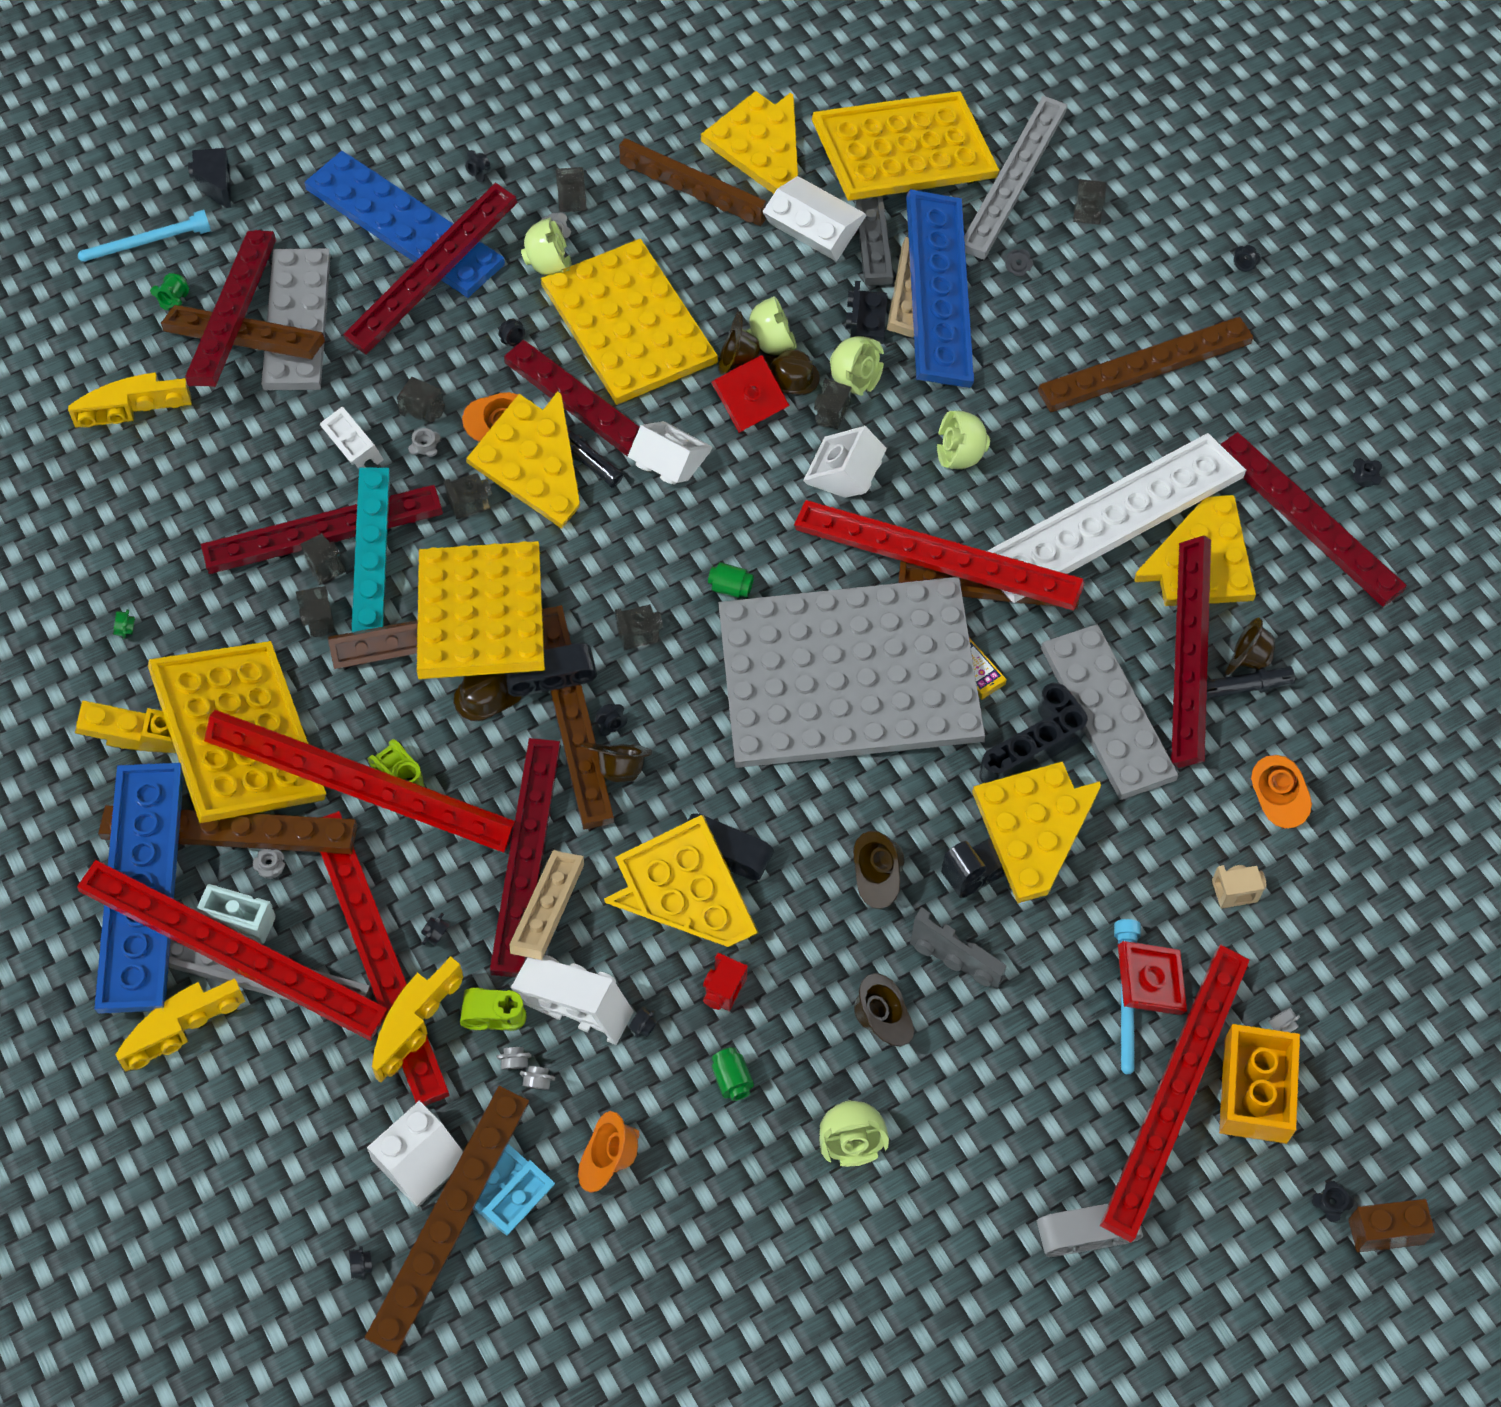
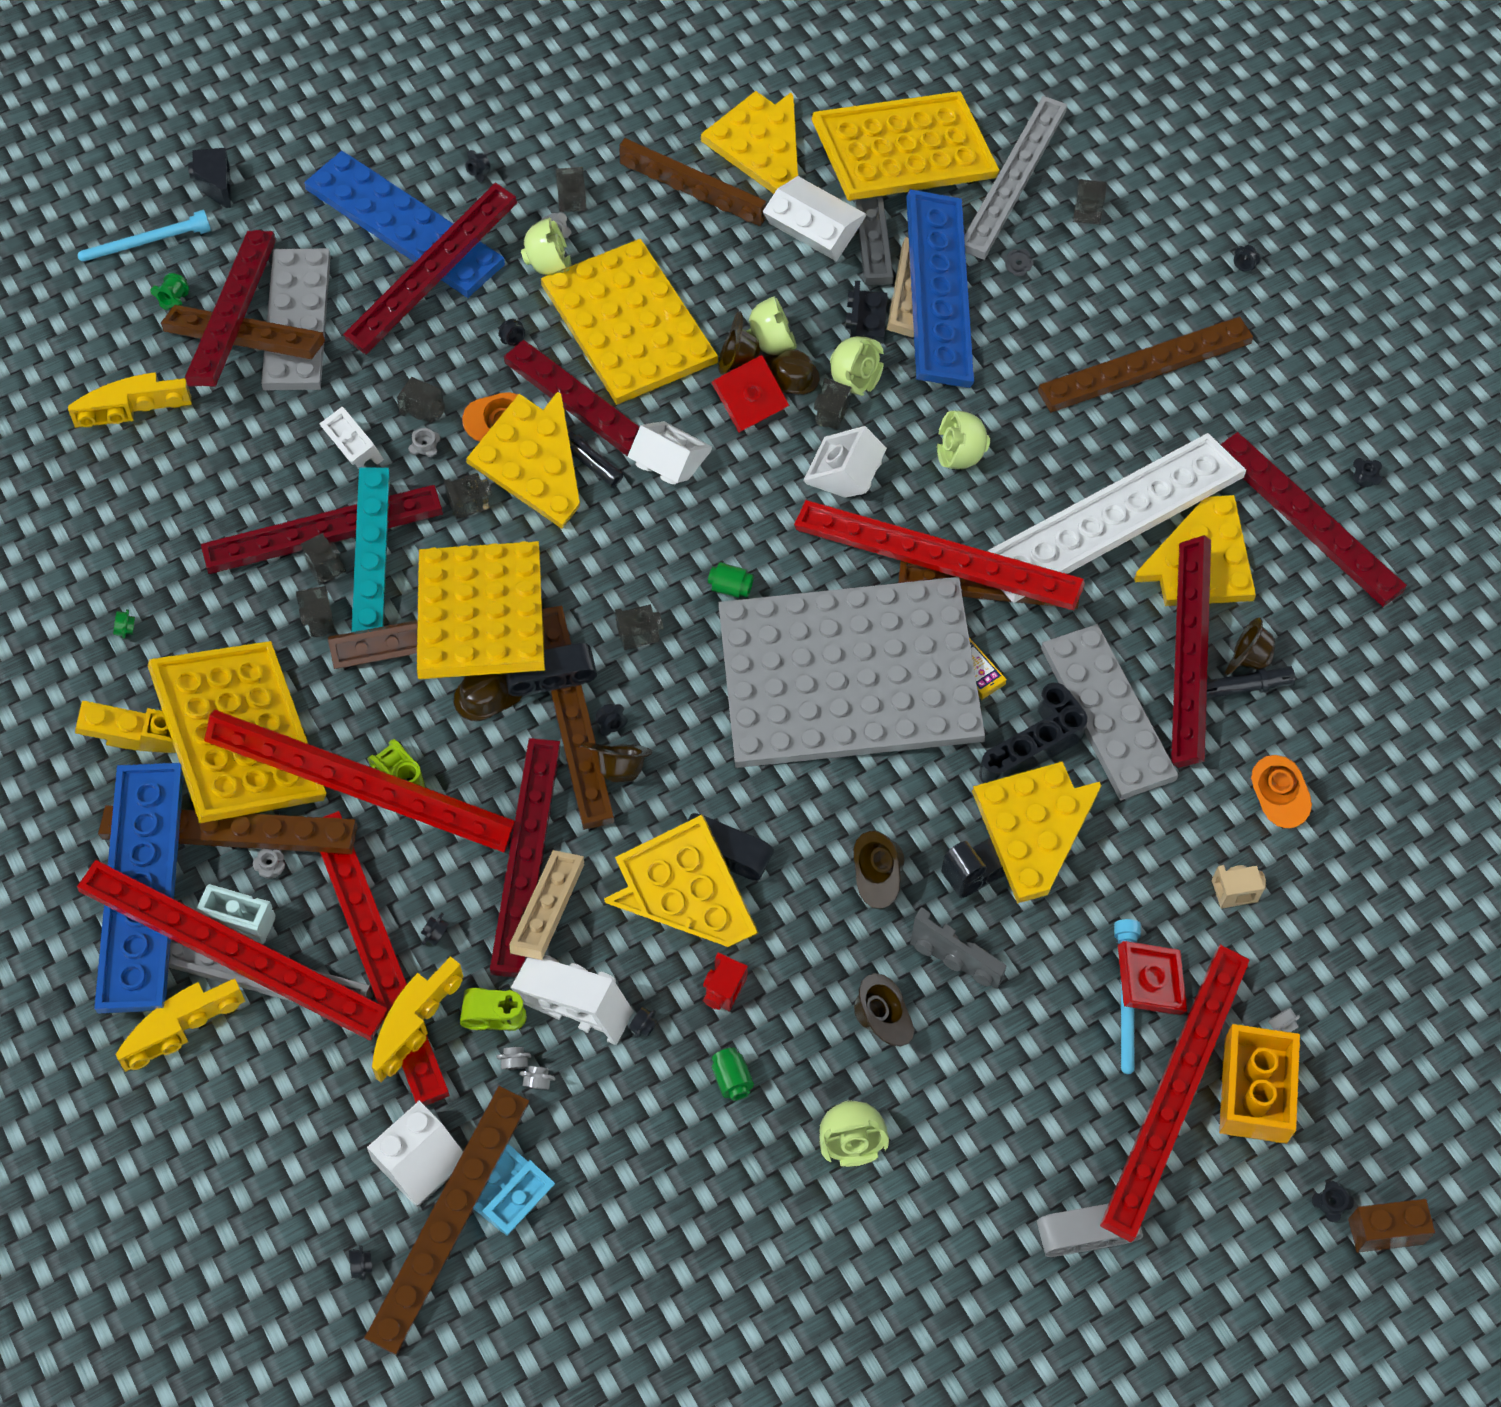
(608, 1151): orange piece -> none

